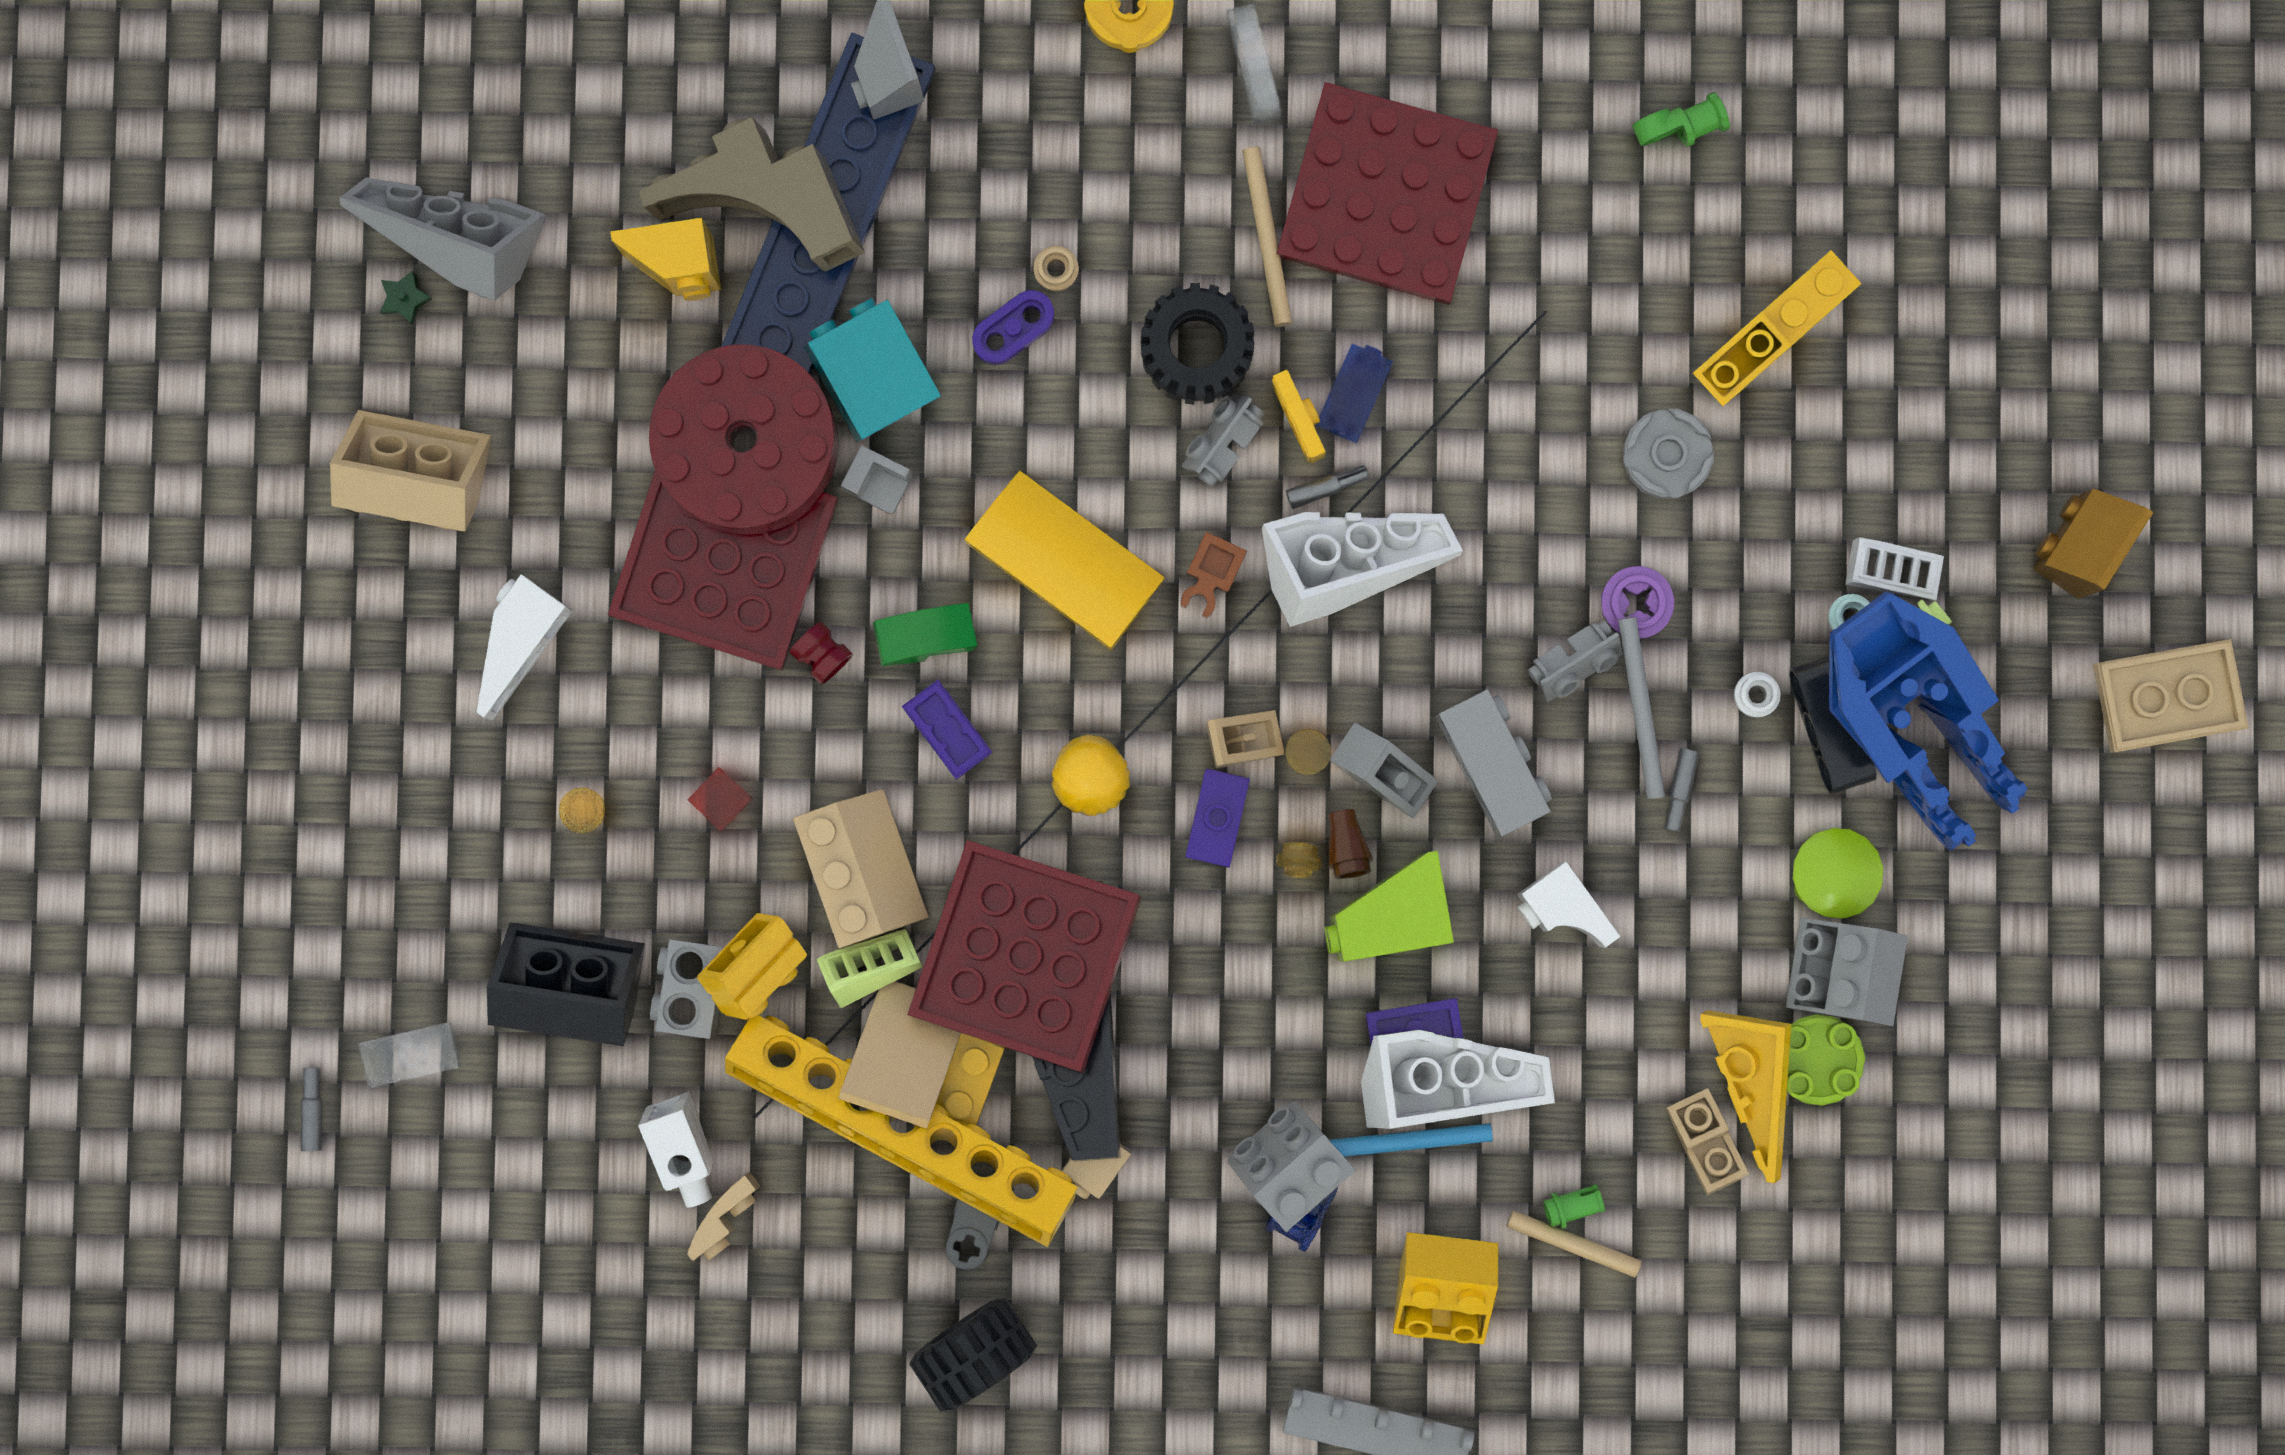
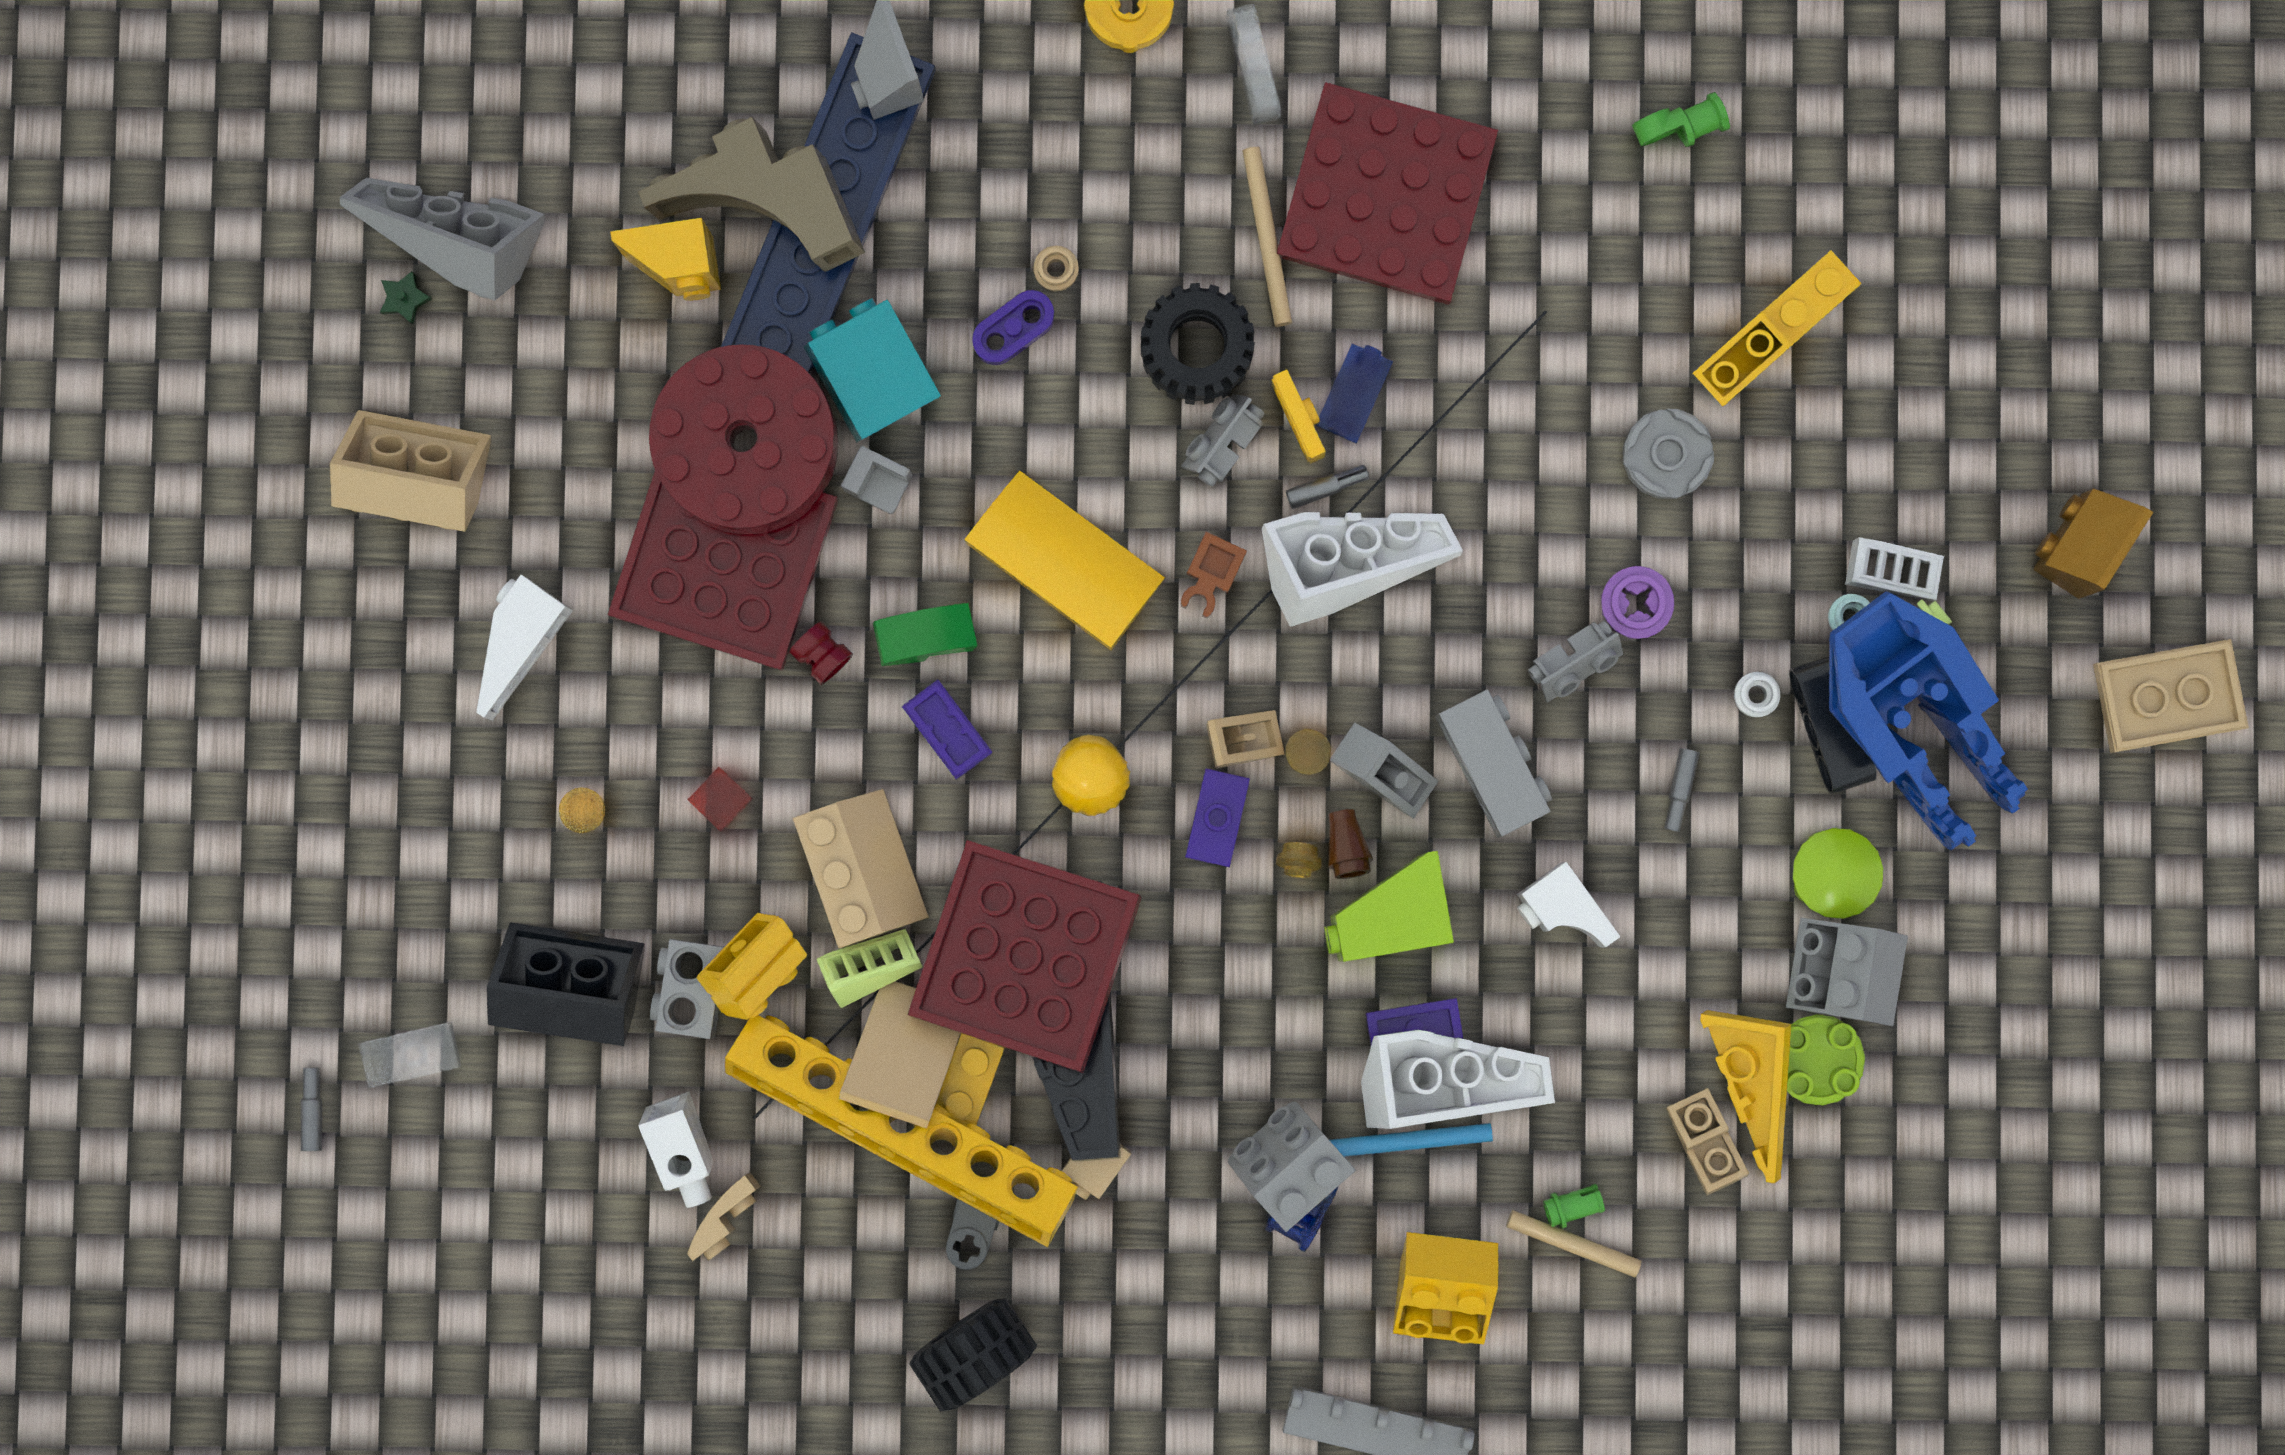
(1641, 707): light grey bar -> none

